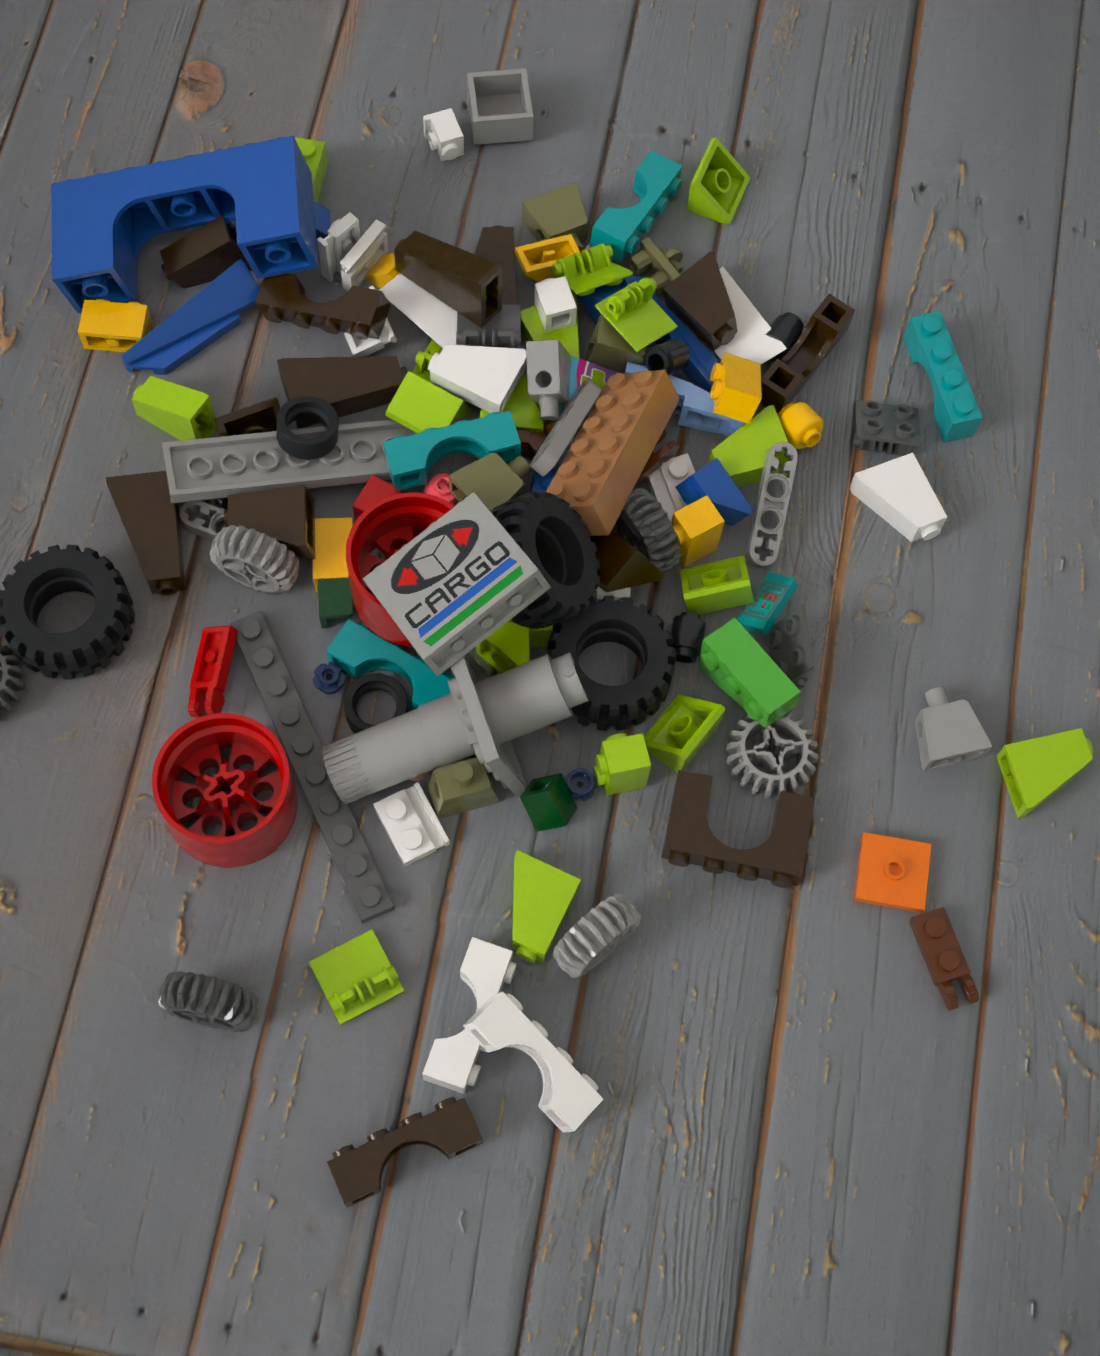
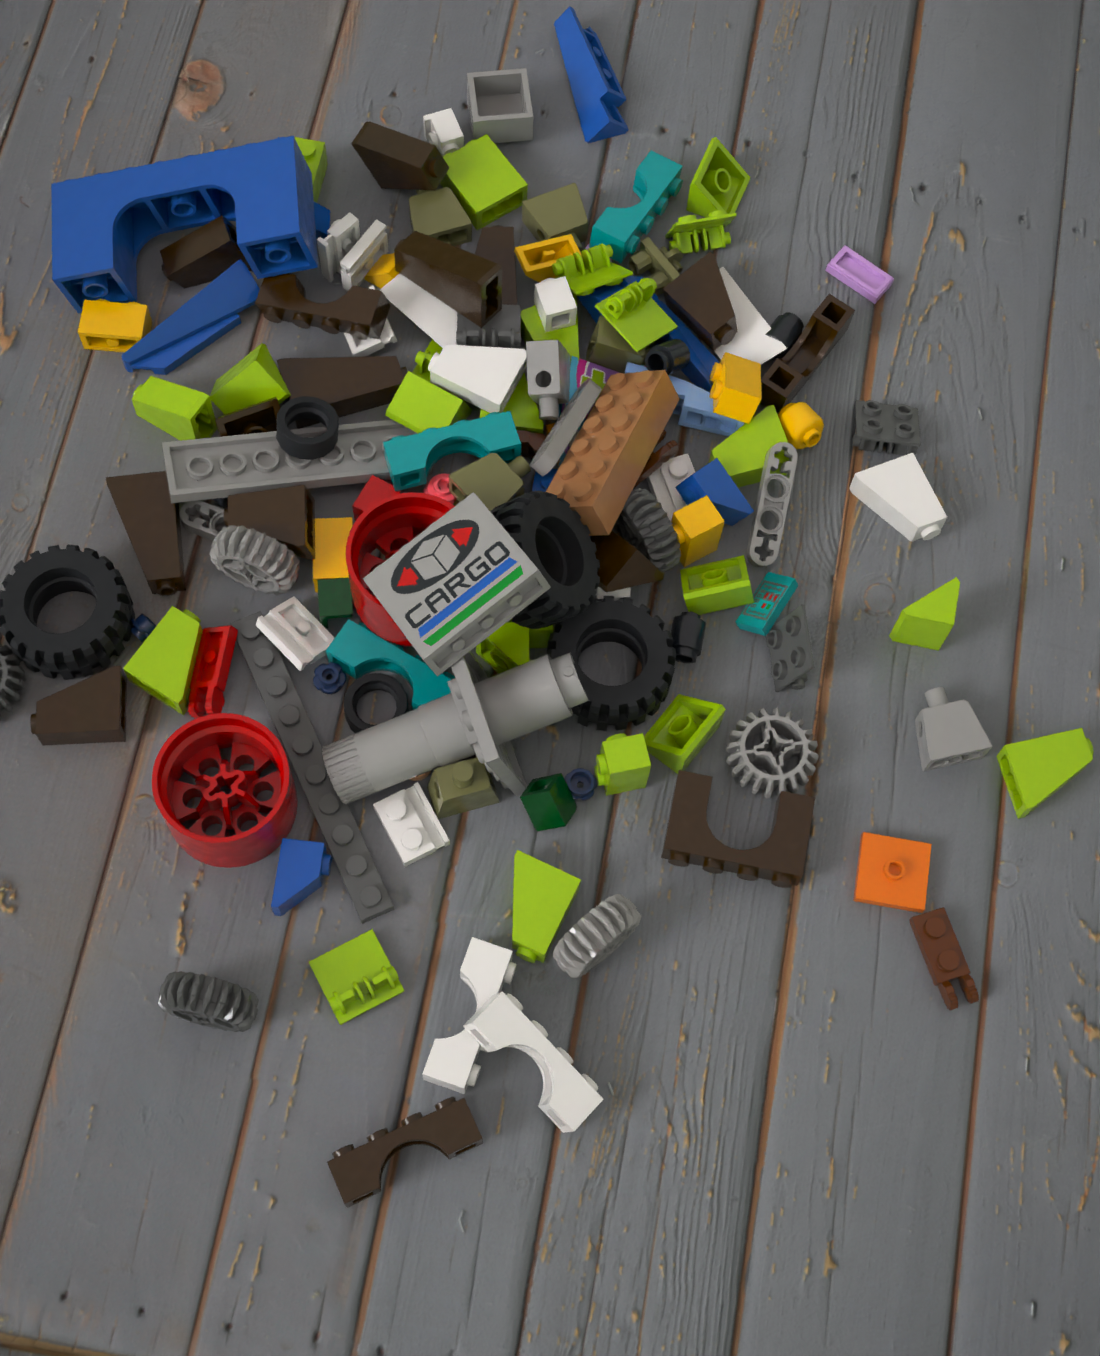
(84, 711): none -> dark brown slope
(142, 627): none -> dark blue plate
(167, 659): none -> lime slope
(249, 382): none -> lime slope
(295, 633): none -> white plate
(298, 873): none -> blue slope
(399, 159): none -> dark brown slope
(440, 216): none -> olive torso
(484, 181): none -> lime brick
(591, 79): none -> blue wedge
(691, 226): none -> lime hinge
(747, 673): bright green wedge -> none
(859, 274): none -> lavender tile
(929, 618): none -> lime slope
(954, 401): teal arch -> none

